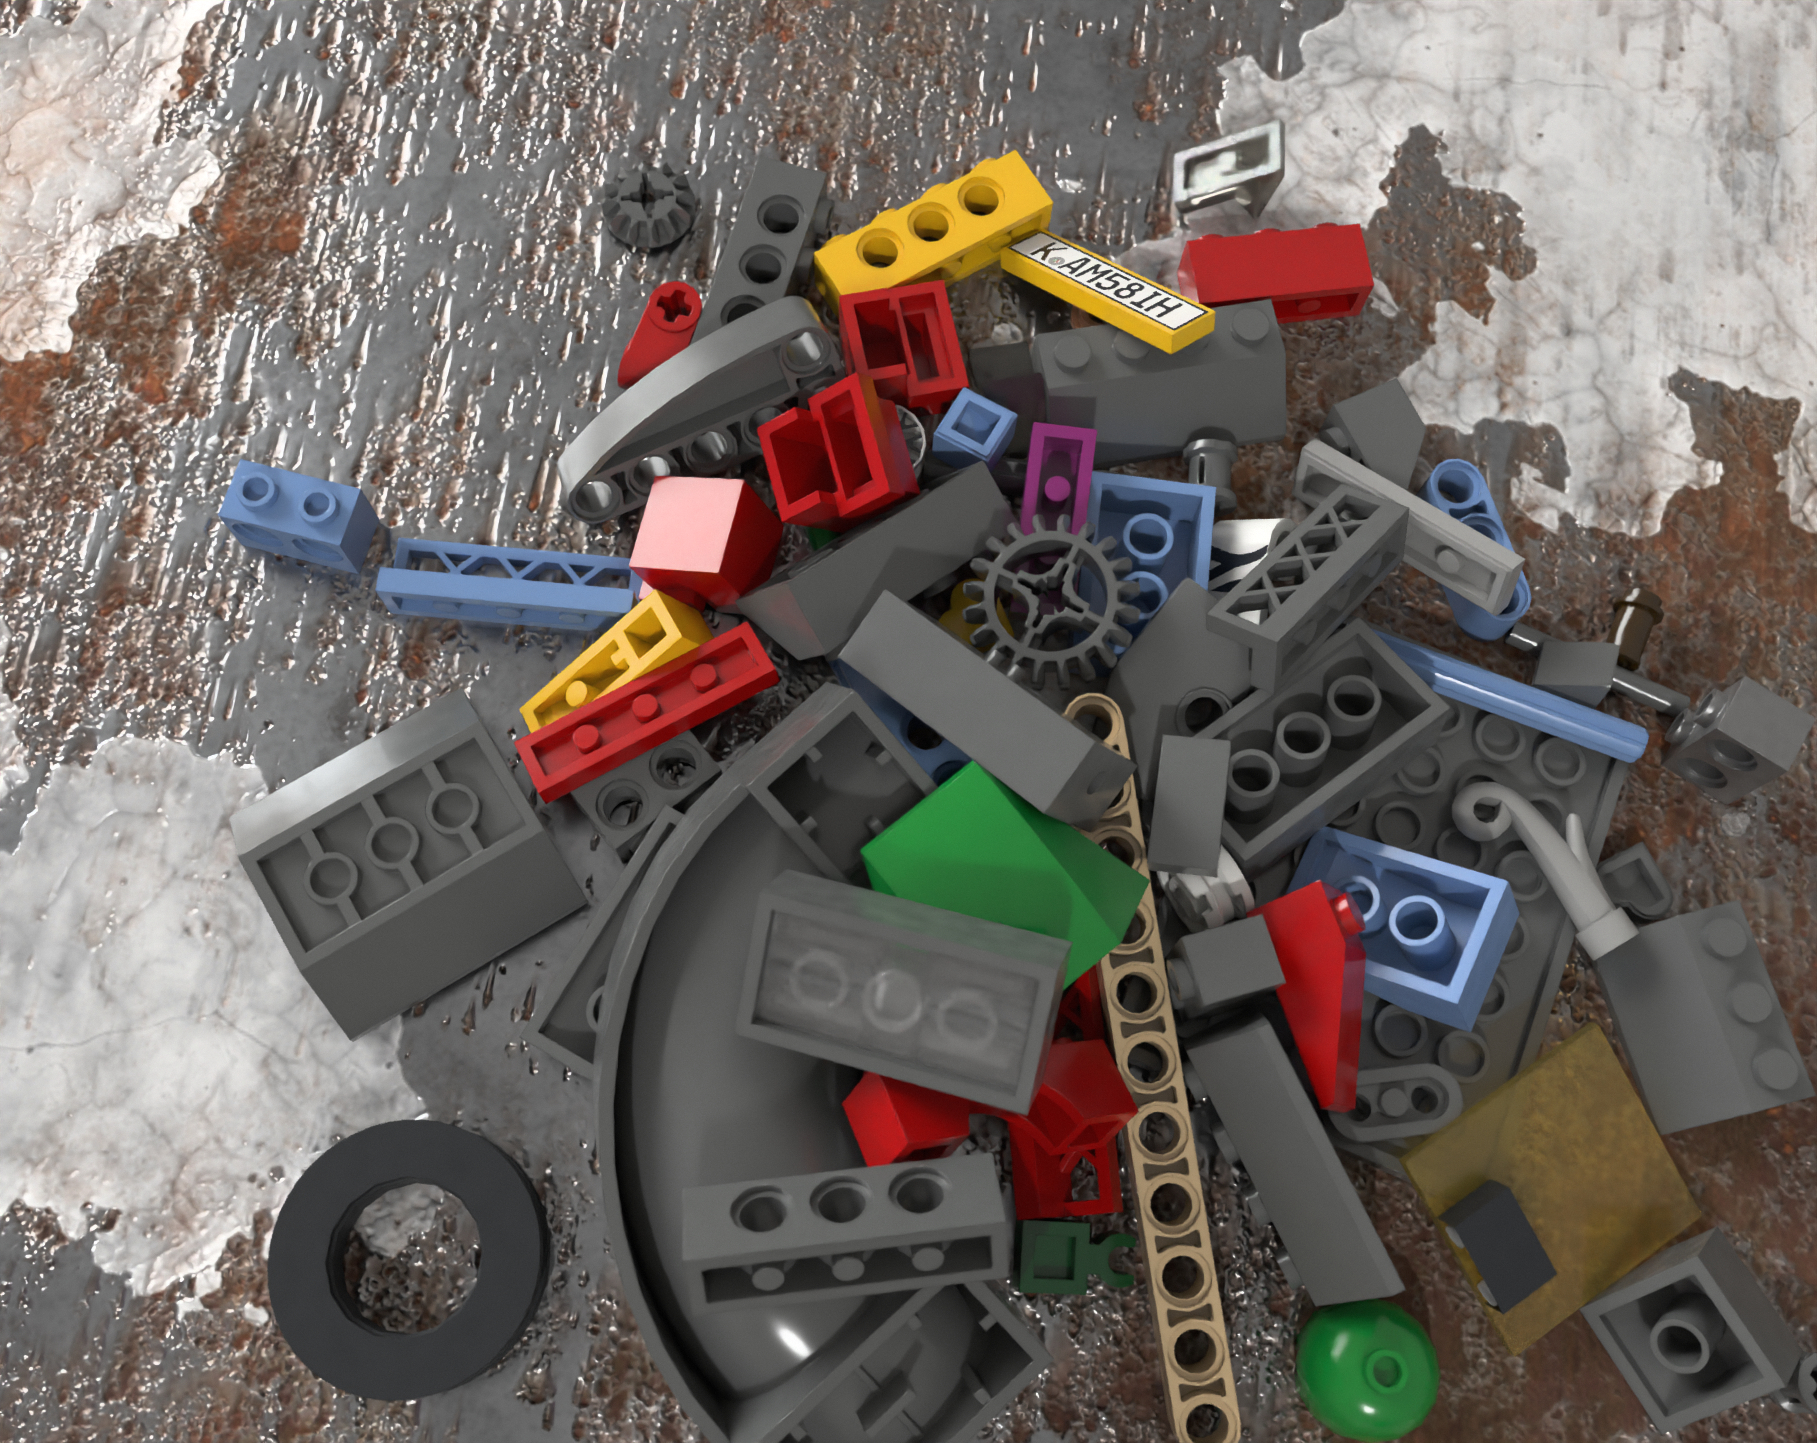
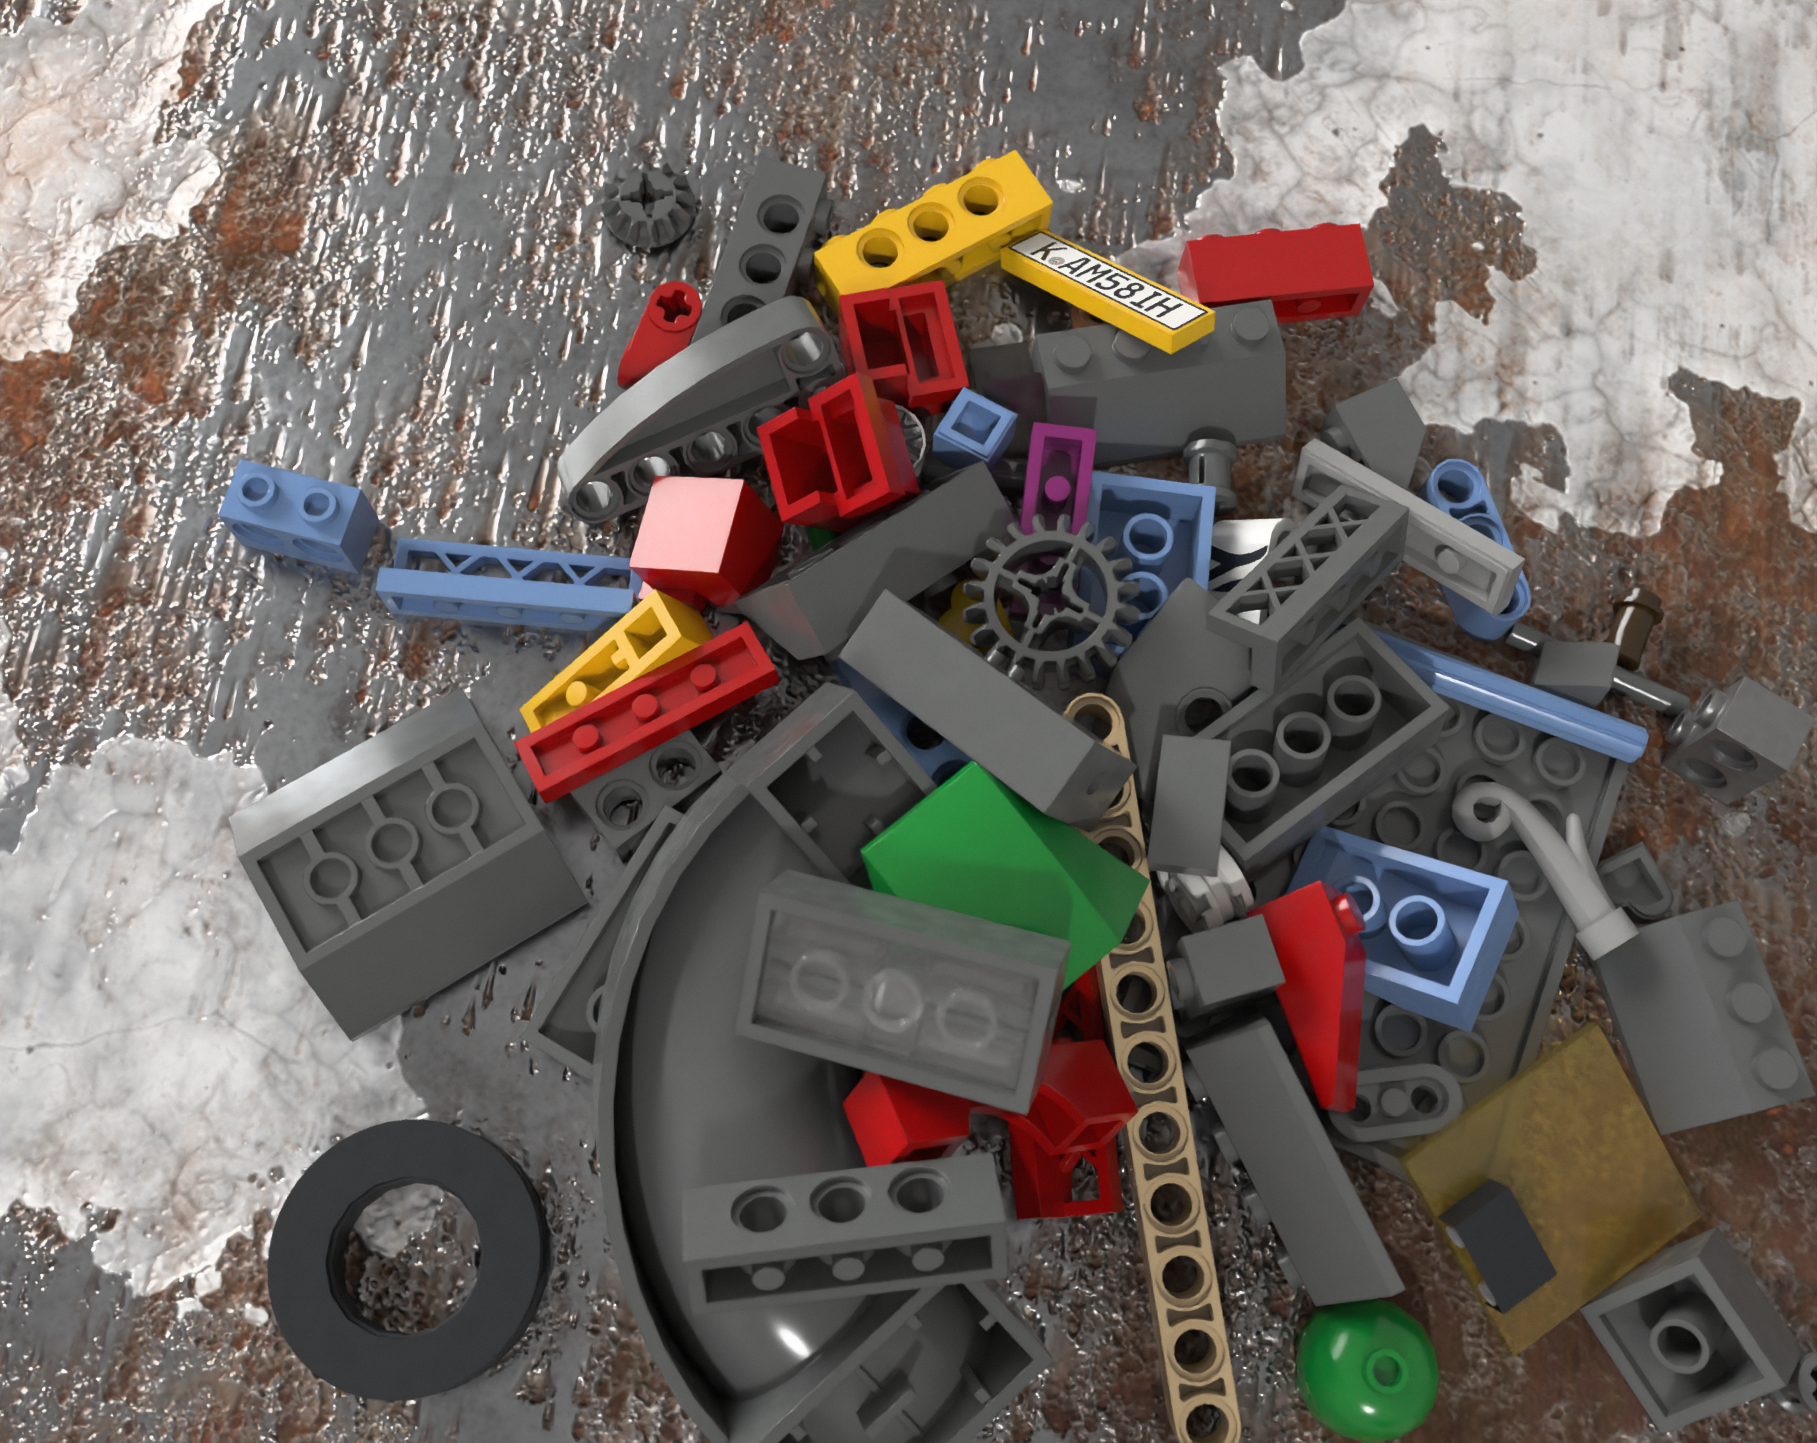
(1058, 1256): dark green plate -> none
(1234, 167): clear smoke slope -> none

